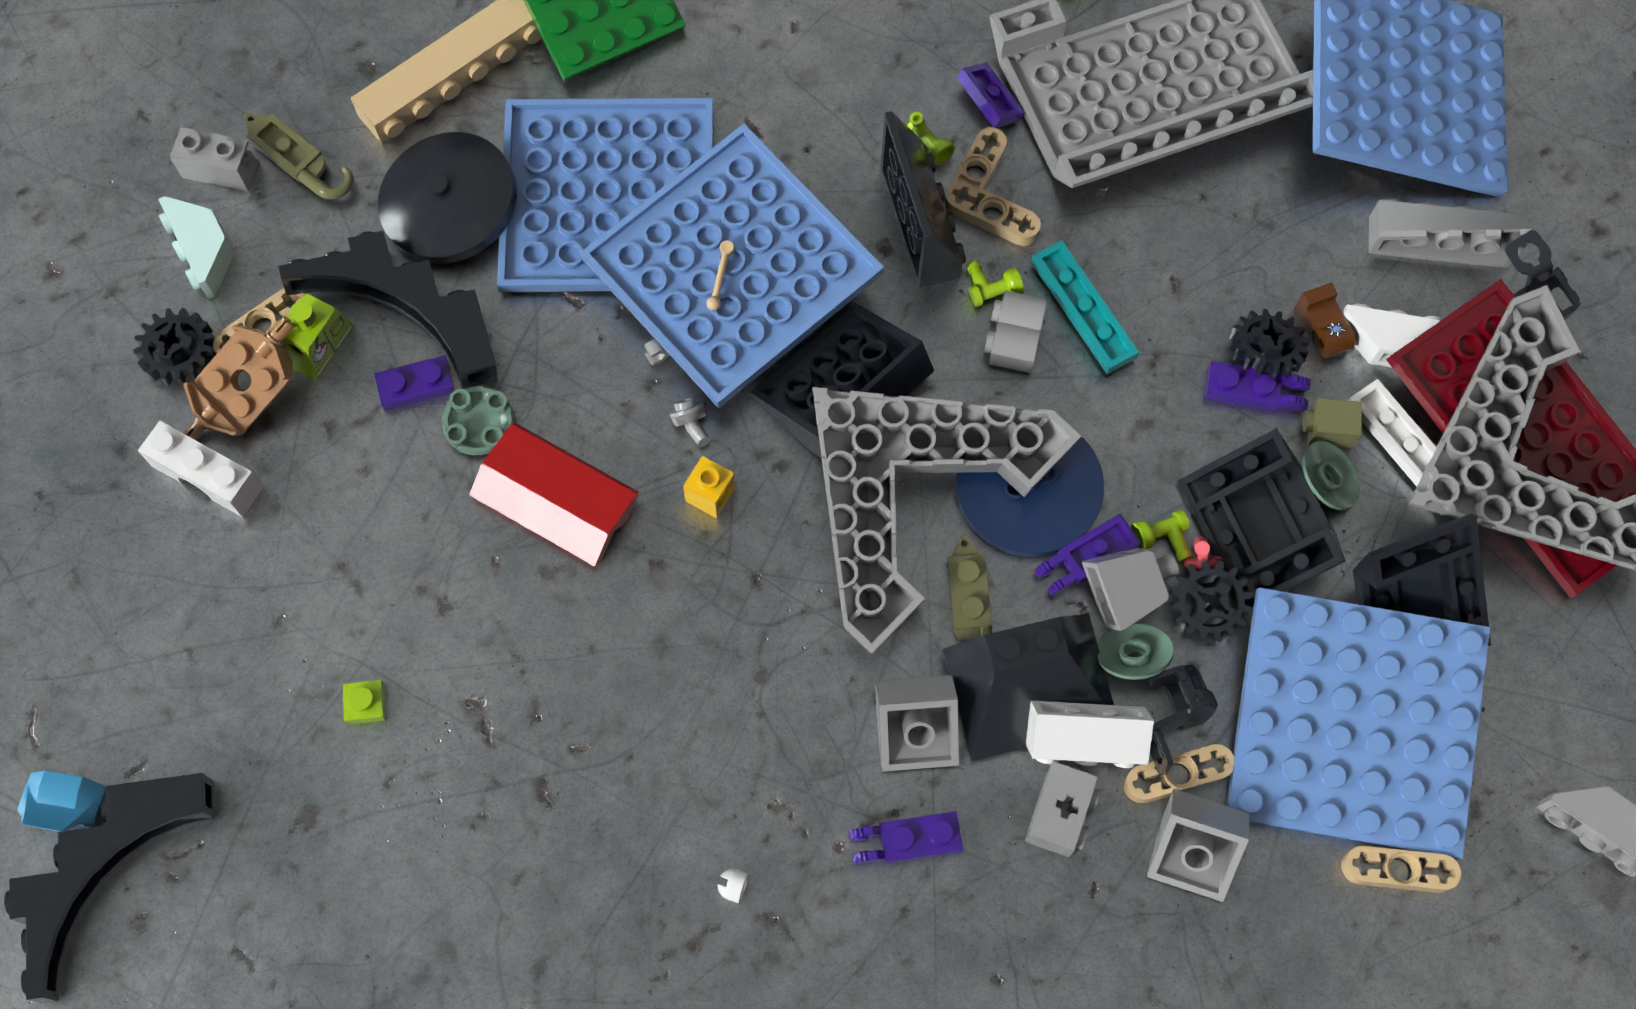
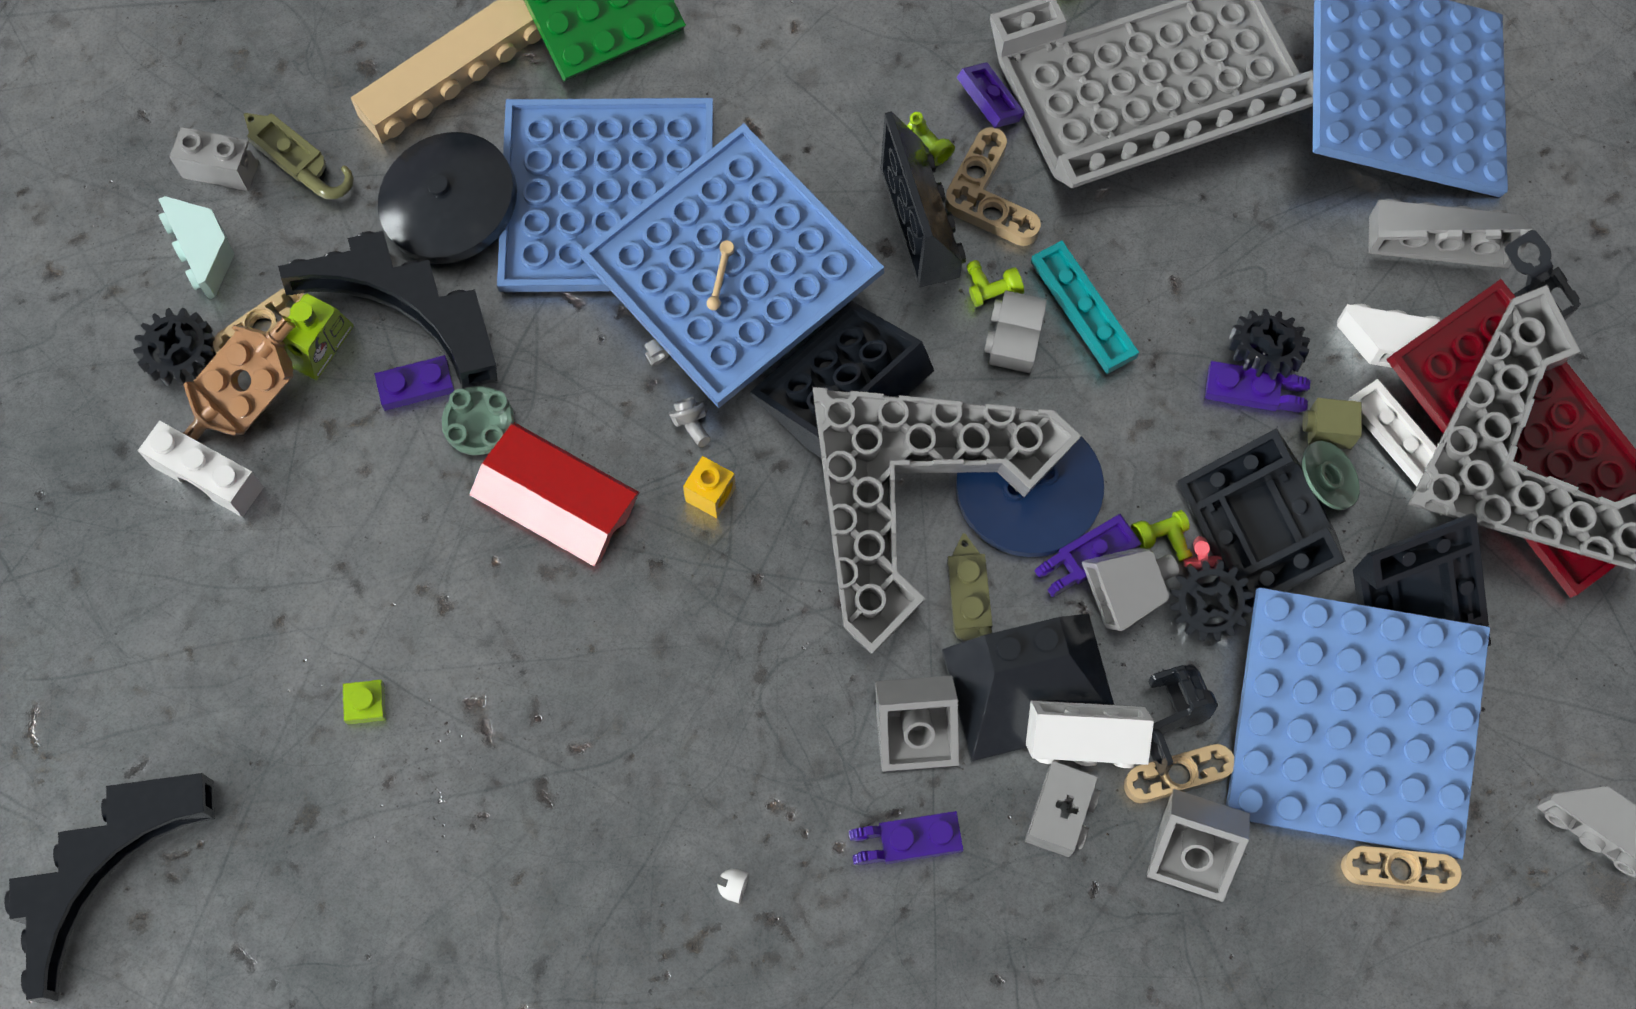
(60, 801): dark azure slope -> none
(1135, 652): sand green dish -> none
(1325, 321): reddish brown leg -> none

